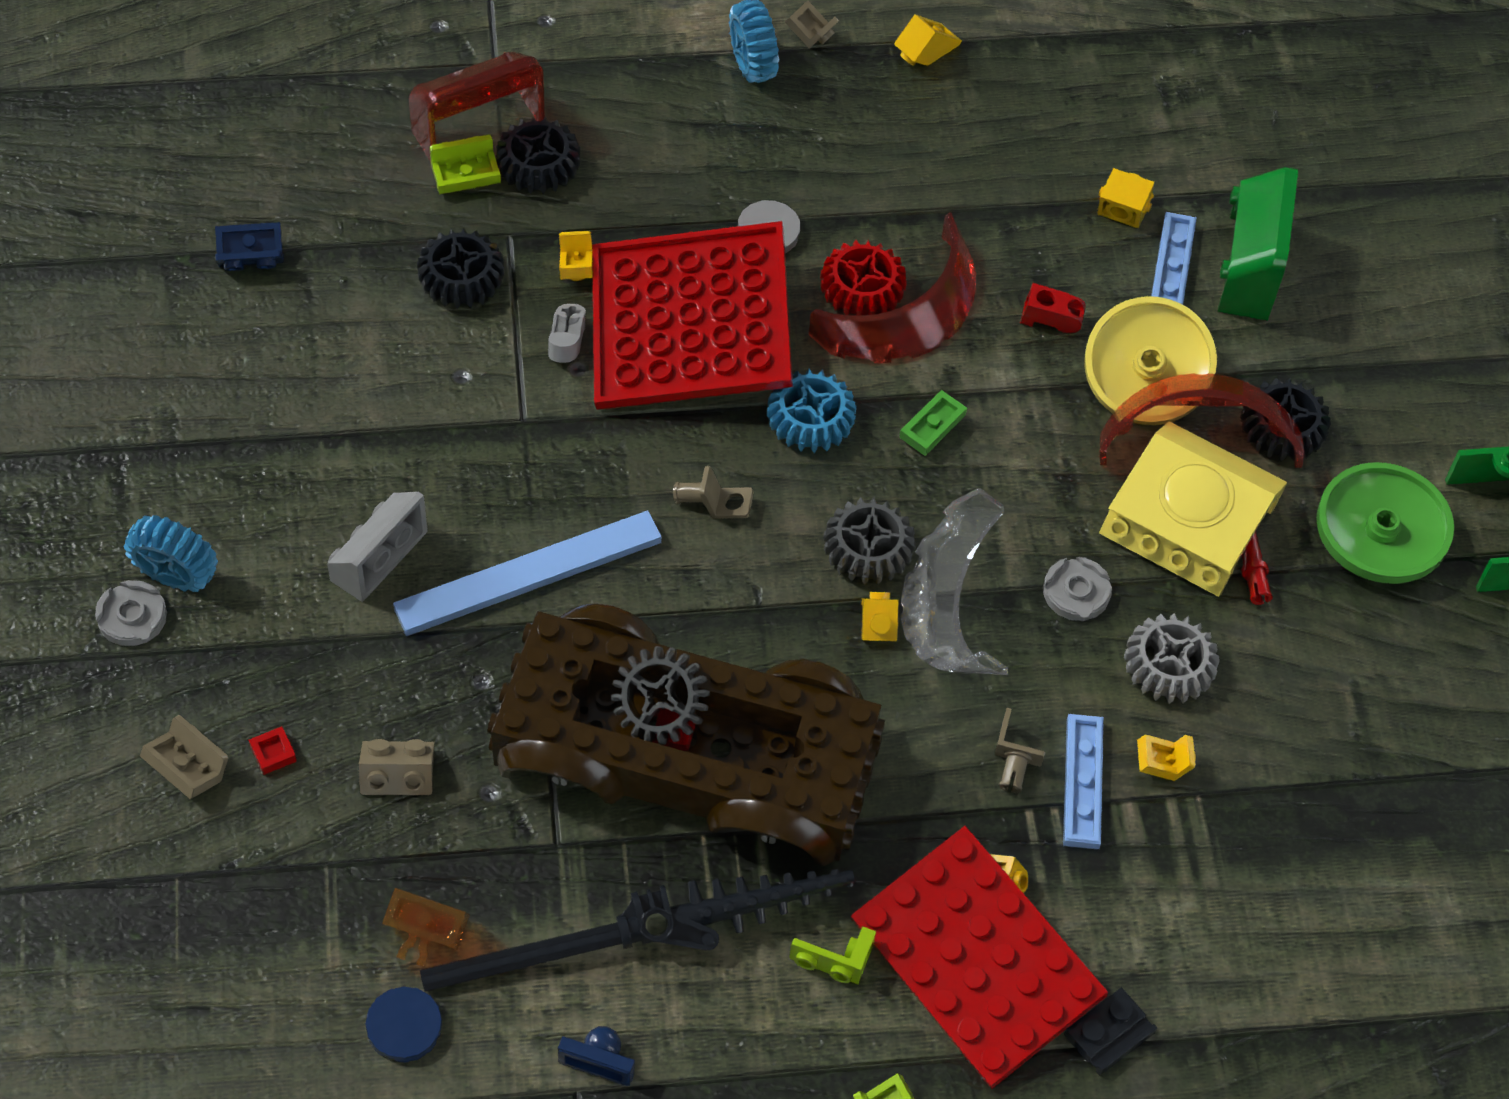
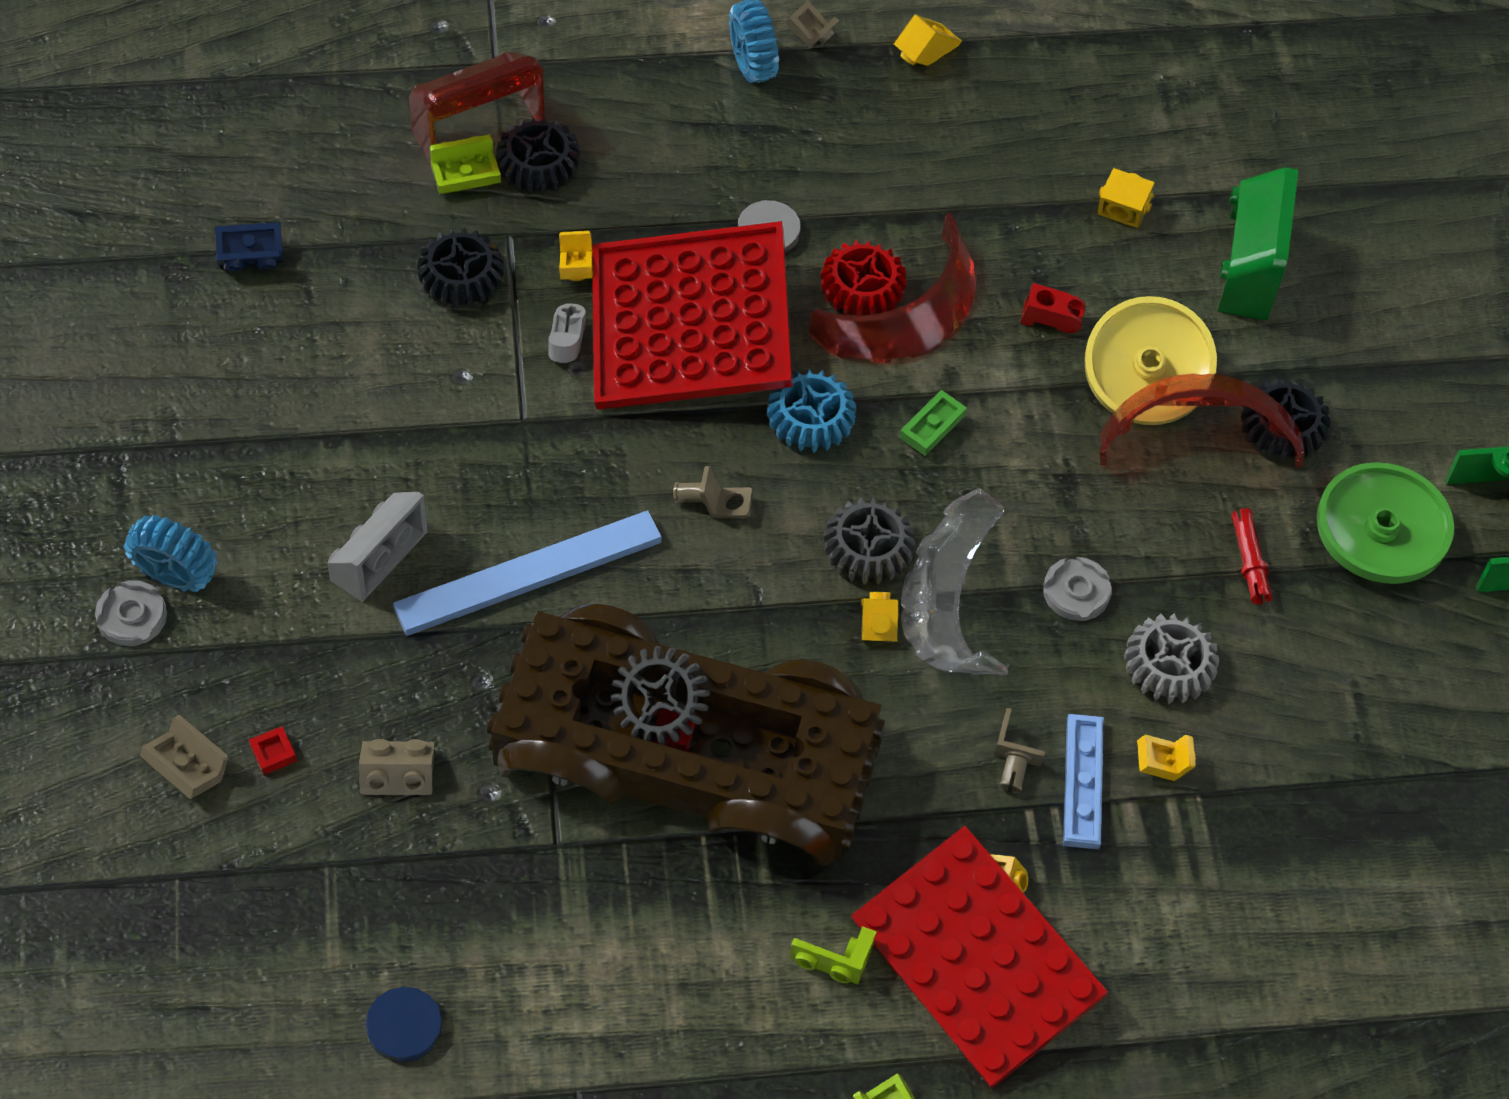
(425, 920): clear orange brick -> none
(598, 1055): dark blue tile -> none
(684, 925): black piece -> none
(1110, 1031): black plate -> none
(1174, 257): light blue tile -> none
(1191, 507): light yellow panel -> none

